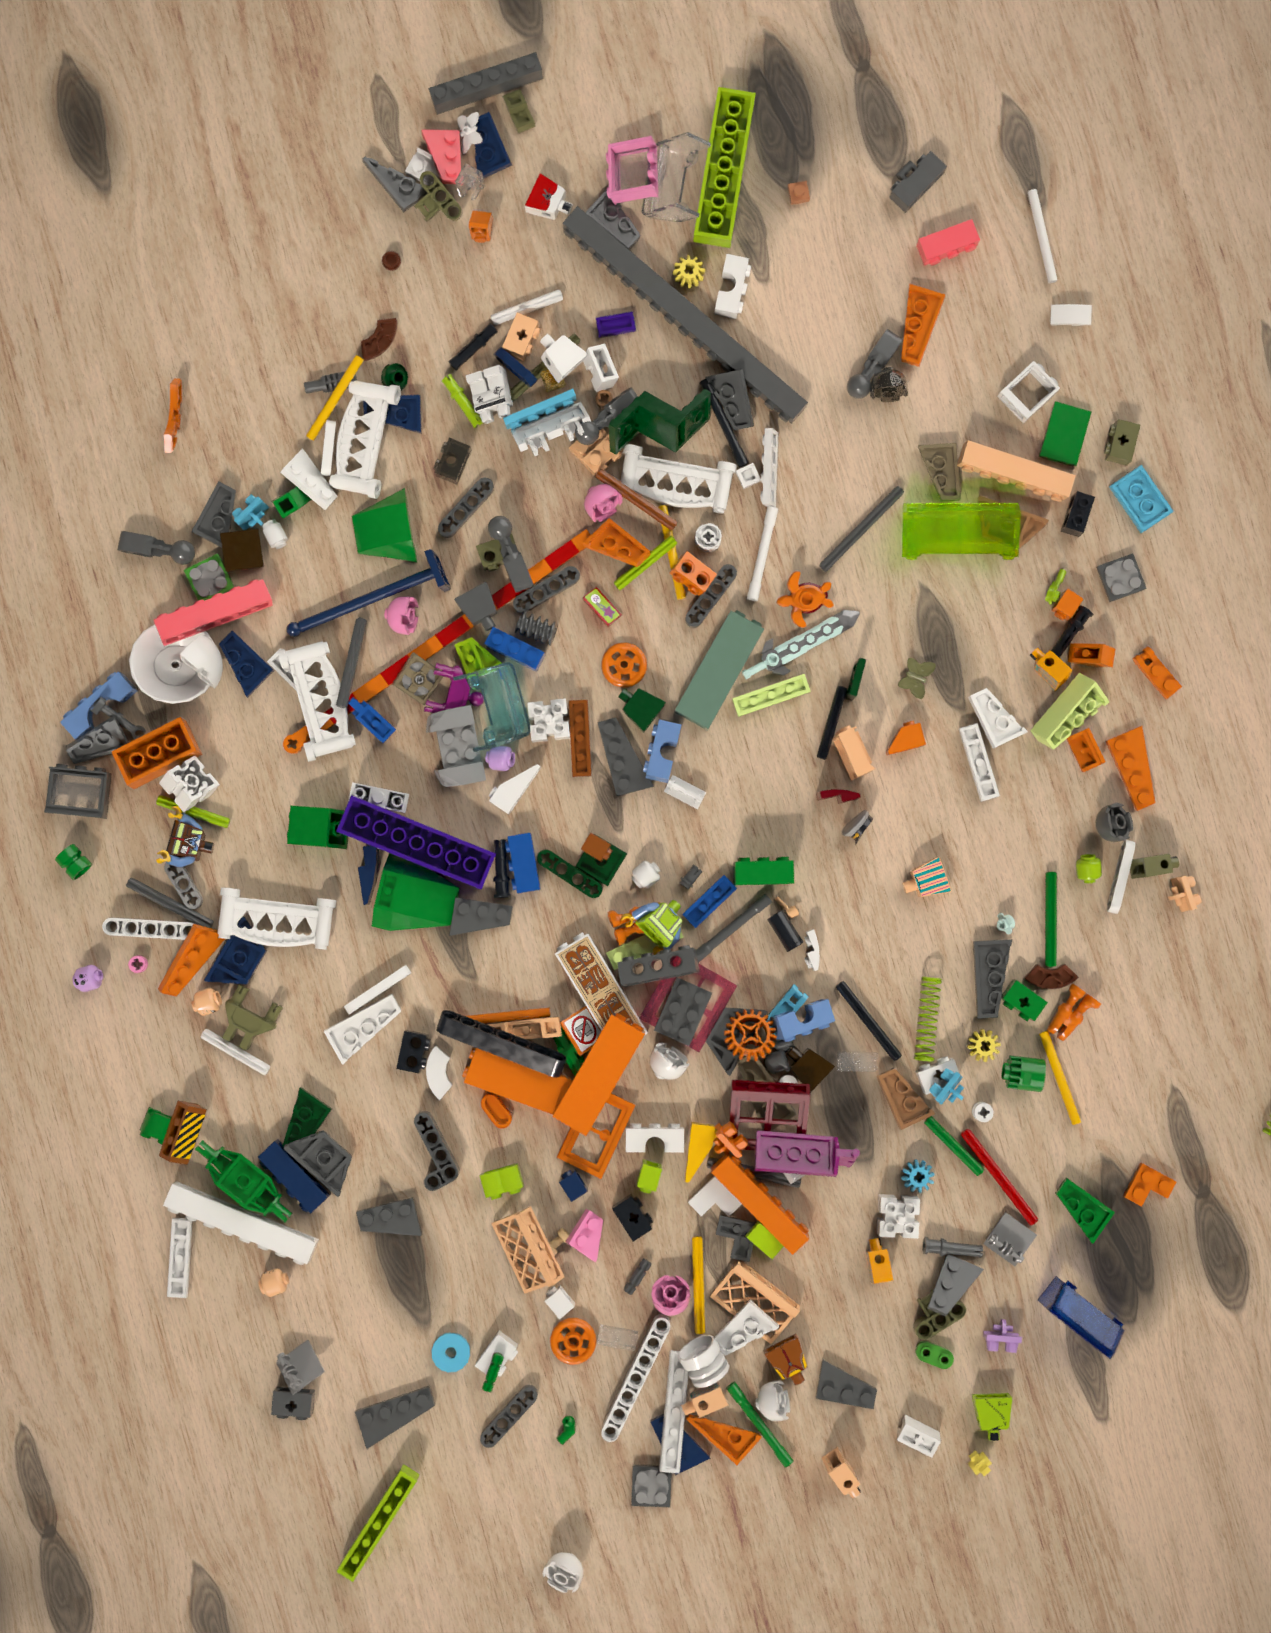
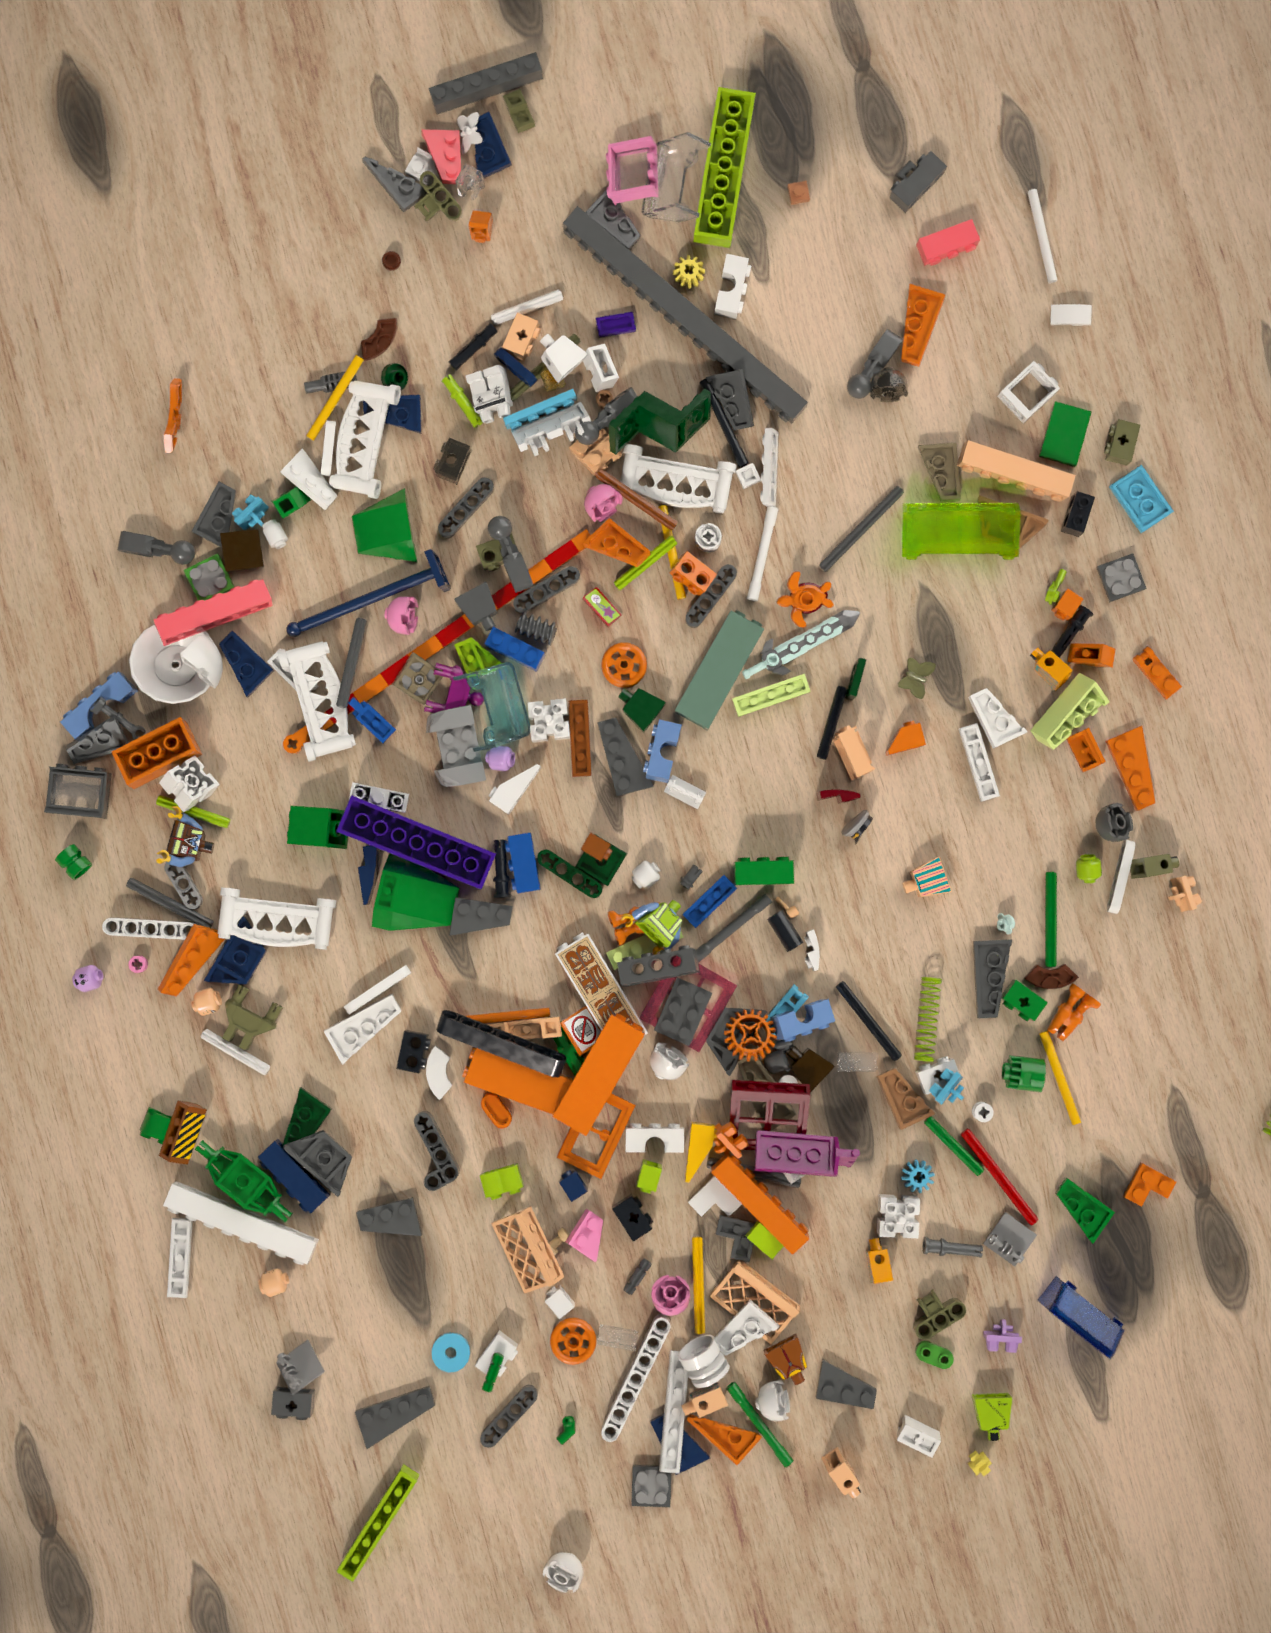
(547, 199): torso -> none
(952, 1283): wing -> none
(990, 1046): light yellow gear -> none

